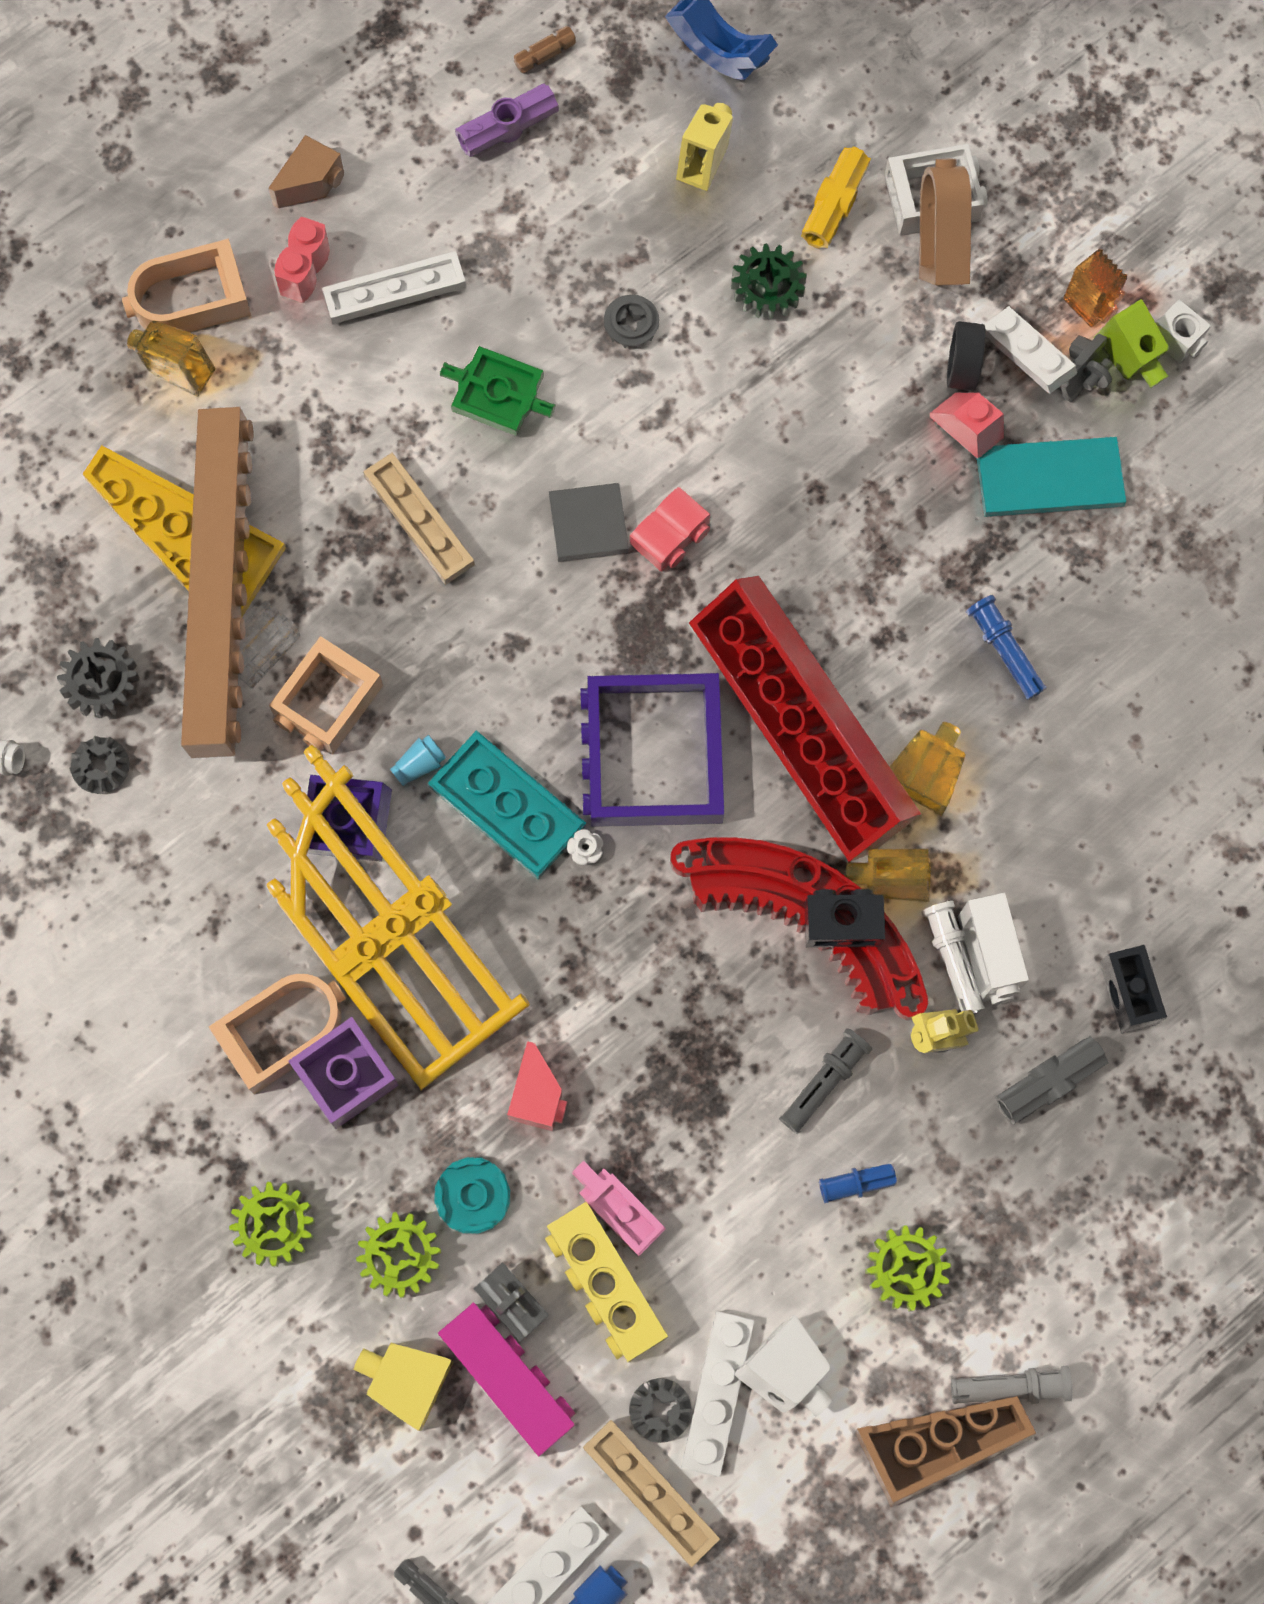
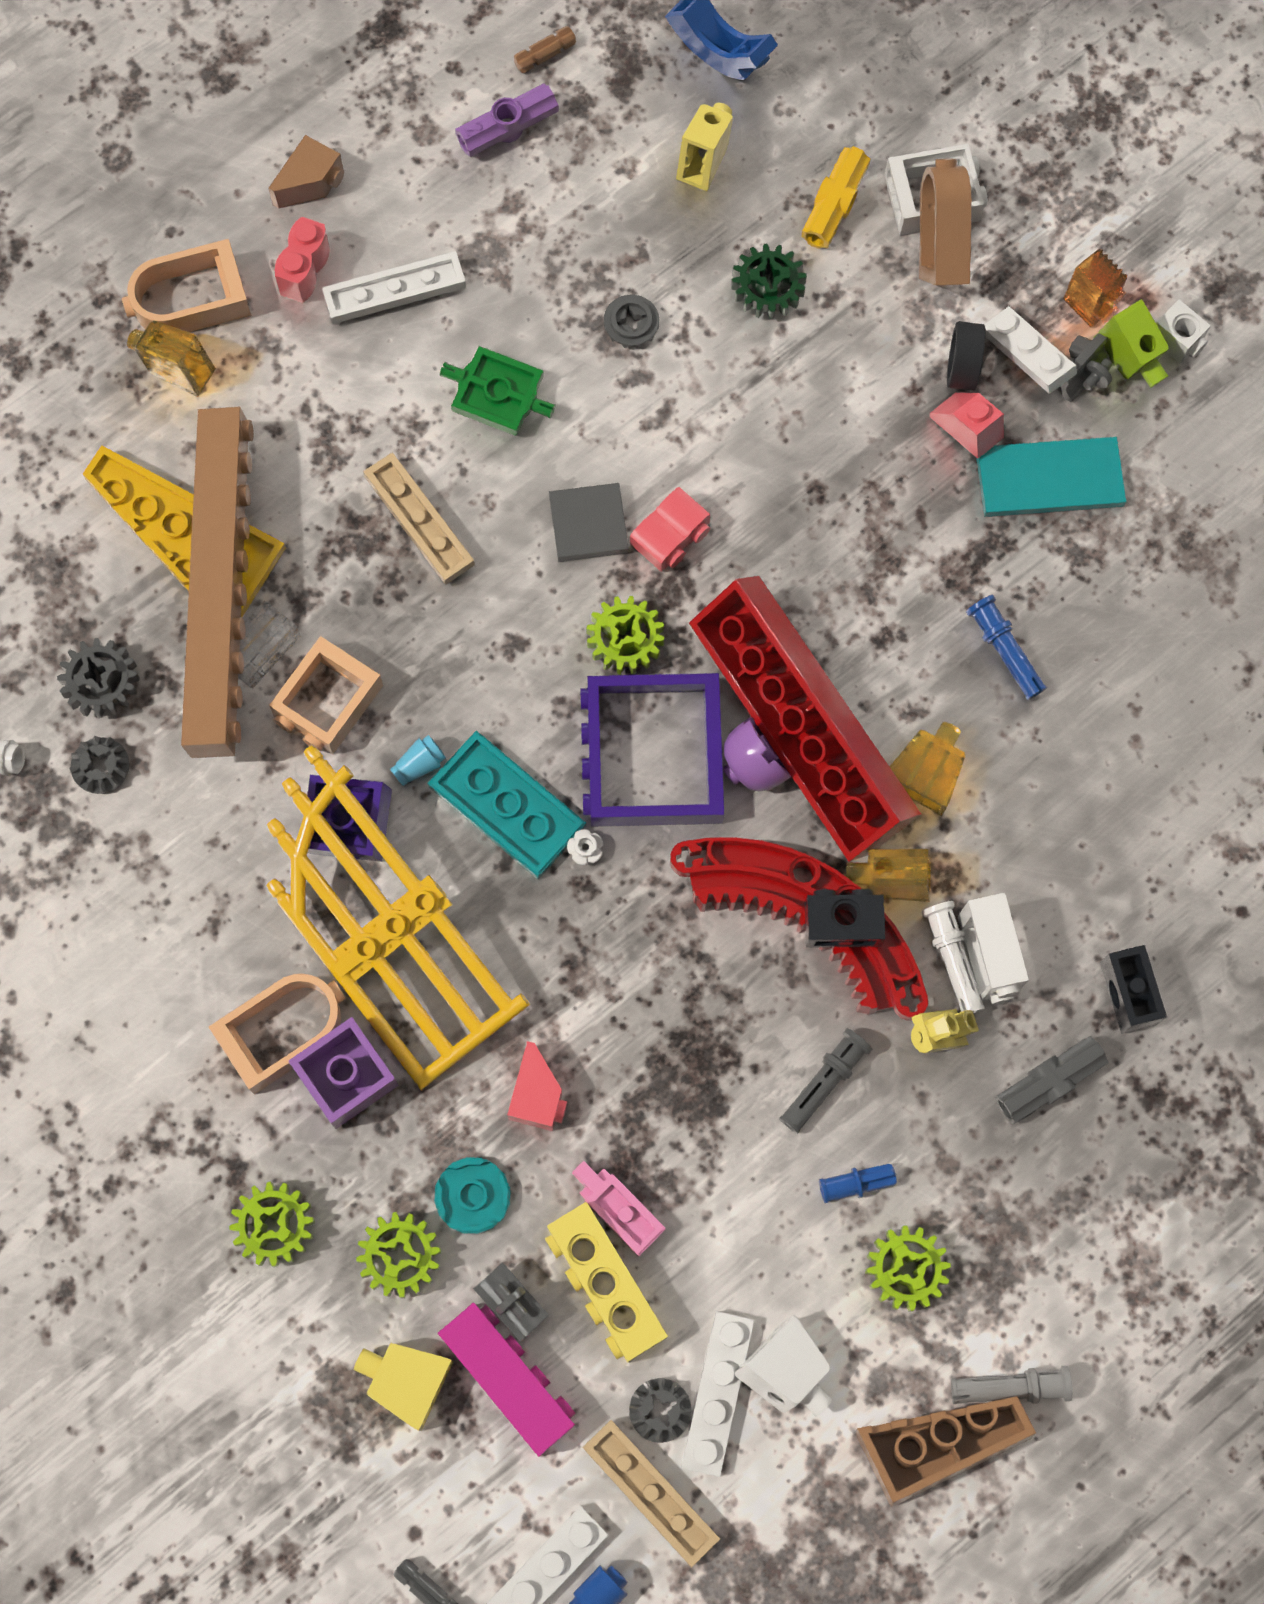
(636, 643): none -> lime gear
(752, 759): none -> medium lavender cylinder

